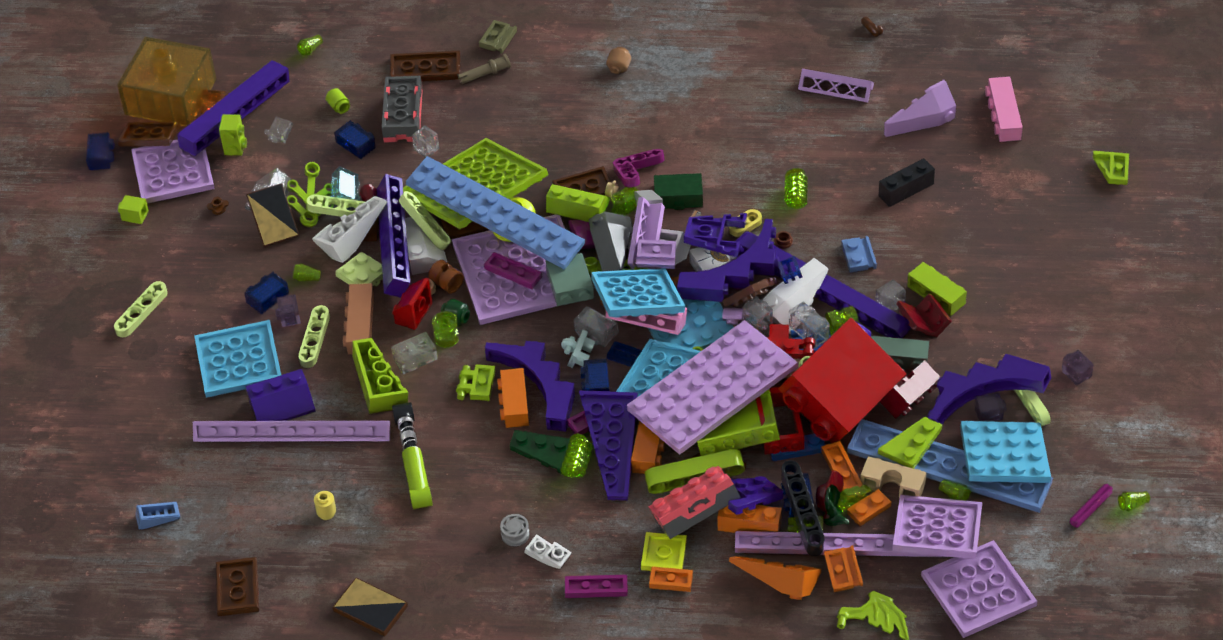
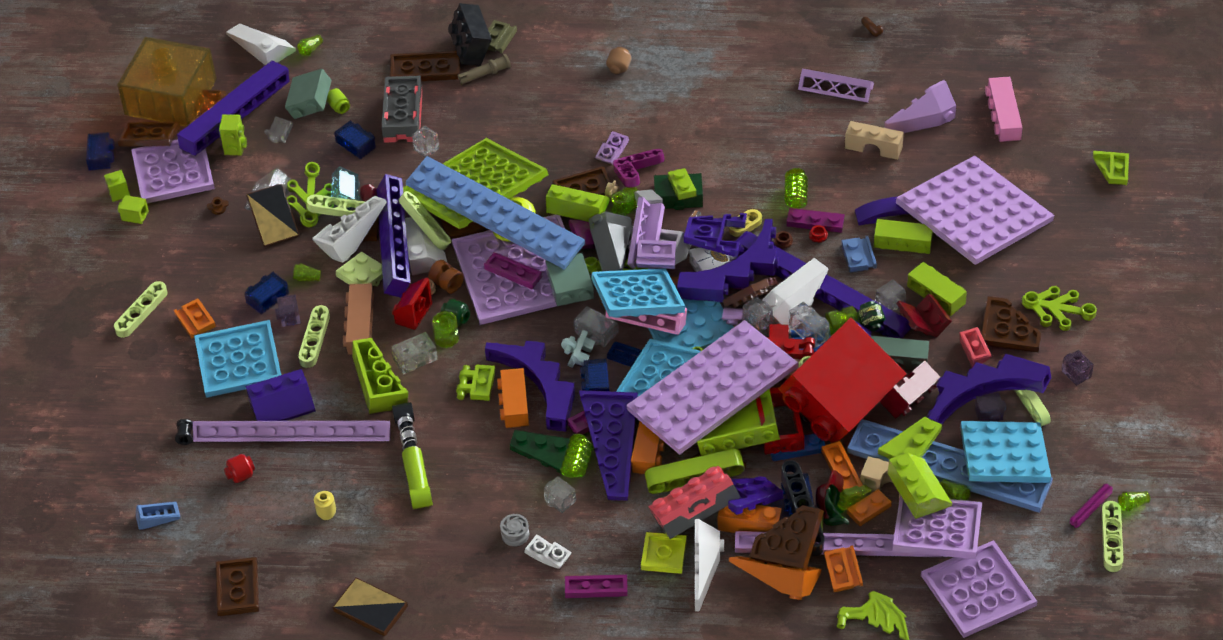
(116, 185): none -> lime brick
(184, 432): none -> black bush
(195, 318): none -> orange plate
(239, 468): none -> red head
(260, 44): none -> white wedge
(308, 93): none -> sand green brick
(469, 34): none -> black brick
(559, 494): none -> clear brick
(612, 148): none -> lavender slope
(671, 579): orange plate -> none
(682, 184): none -> lime plate
(707, 557): none -> white wedge
(790, 539): none -> reddish brown plate
(791, 274): clear blue tile -> none
(807, 219): none -> magenta plate
(818, 234): none -> red plate
(871, 315): none -> dark green head
(880, 208): none -> dark purple slope
(887, 140): none -> tan arch
(902, 236): none -> lime brick
(906, 182): black brick -> none
(917, 485): none -> lime slope
(974, 209): none -> lavender plate
(974, 346): none -> coral slope
(1008, 328): none -> reddish brown plate
(1036, 301): none -> lime plant
(1115, 536): none -> yellowish green beam

